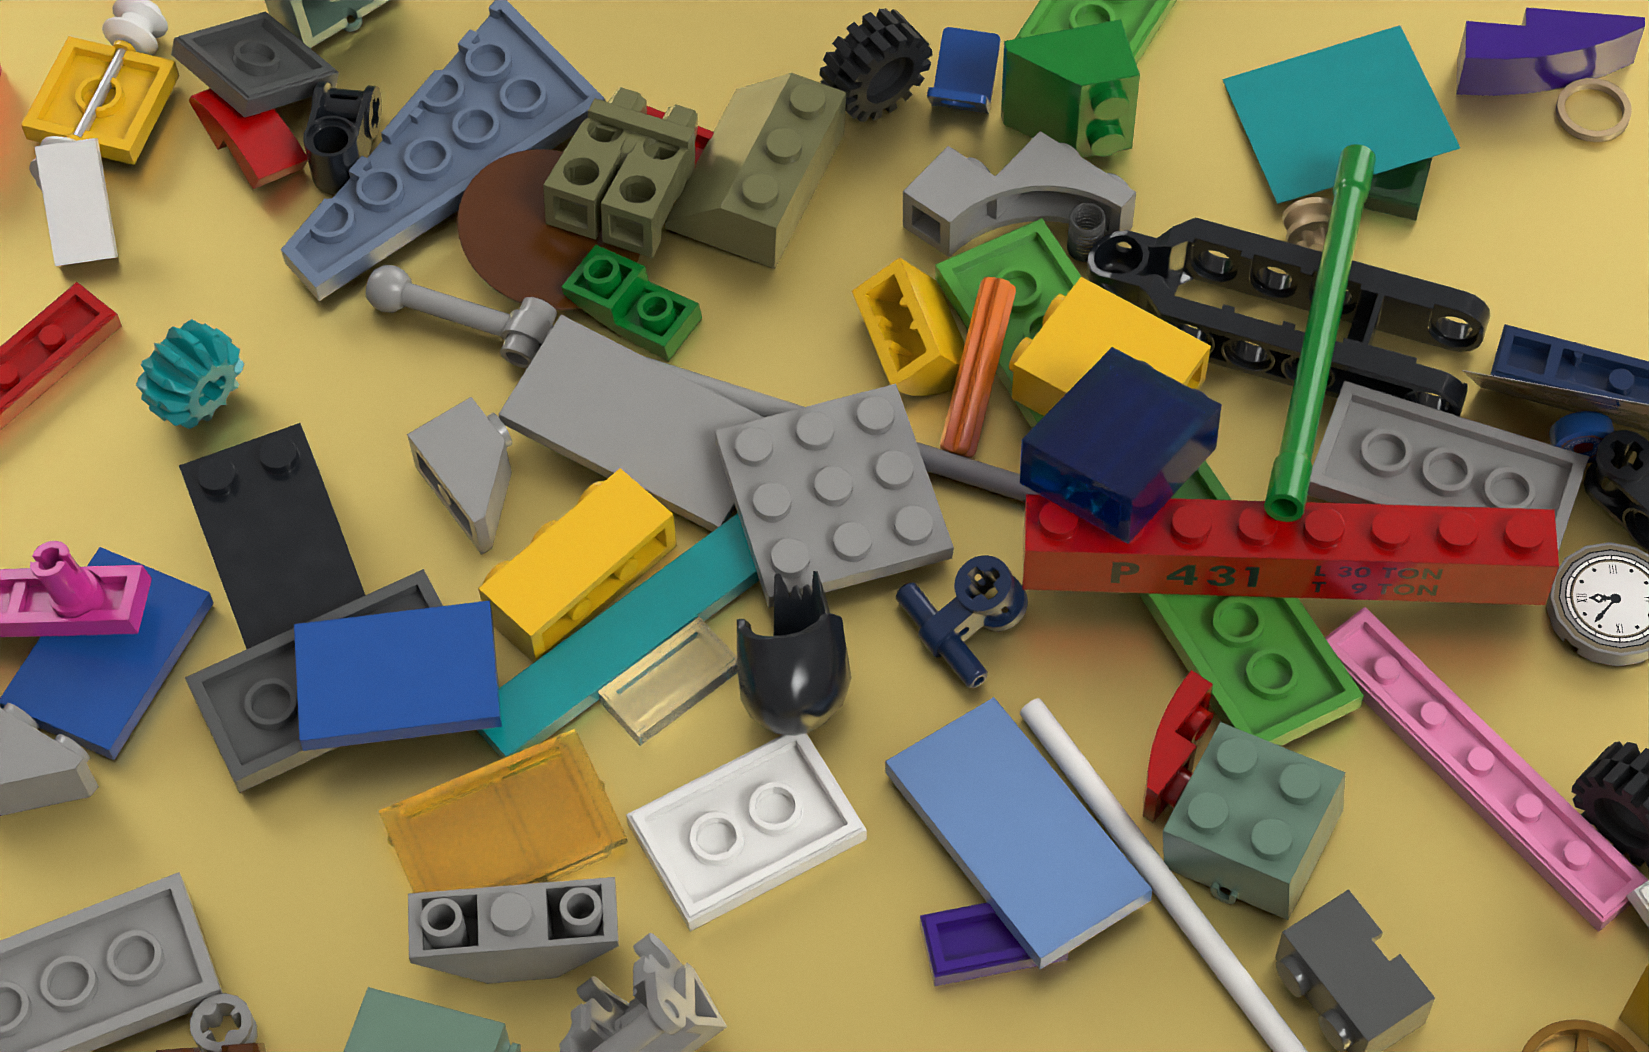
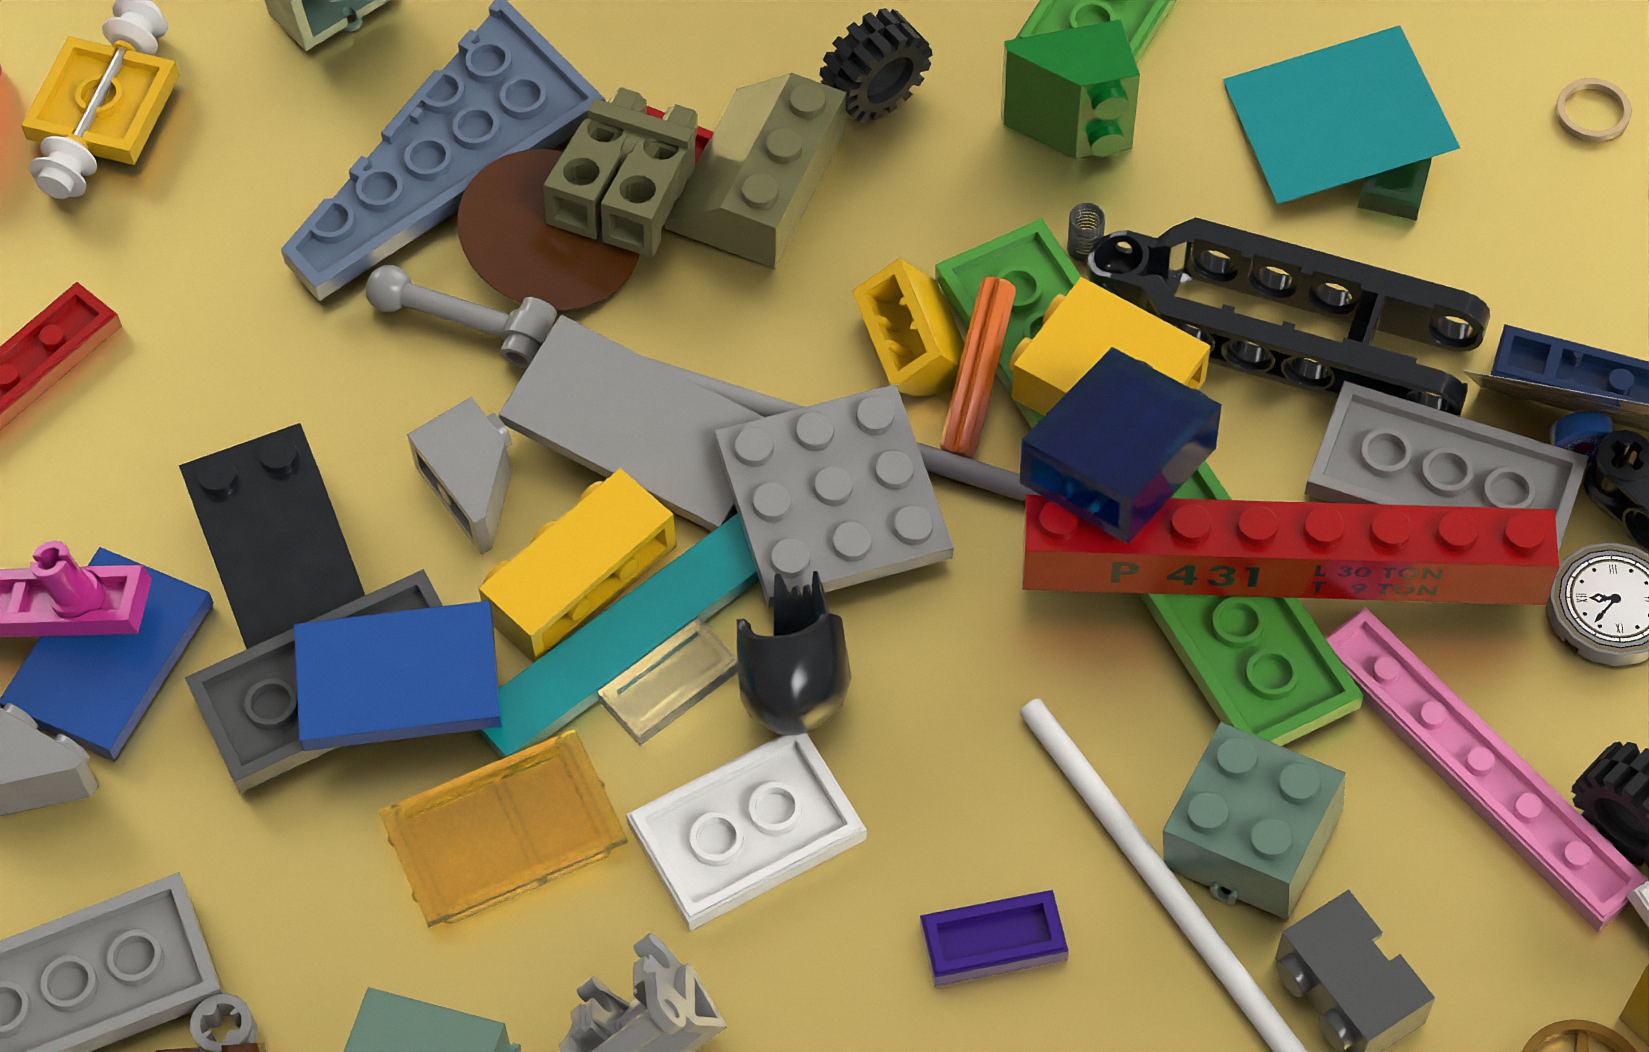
(76, 201): white tile -> none
(190, 374): teal gear -> none
(253, 63): dark grey tile -> none
(258, 142): red slope -> none
(340, 132): black piece -> none
(513, 929): light grey slope -> none
(626, 302): green slope -> none
(947, 629): dark blue piece -> none
(965, 70): blue bracket -> none
(1018, 832): medium blue tile -> none
(1045, 180): light grey arch -> none
(1175, 746): red slope -> none
(1293, 465): green piece -> none
(1307, 222): tan bush -> none
(1544, 51): dark purple slope -> none

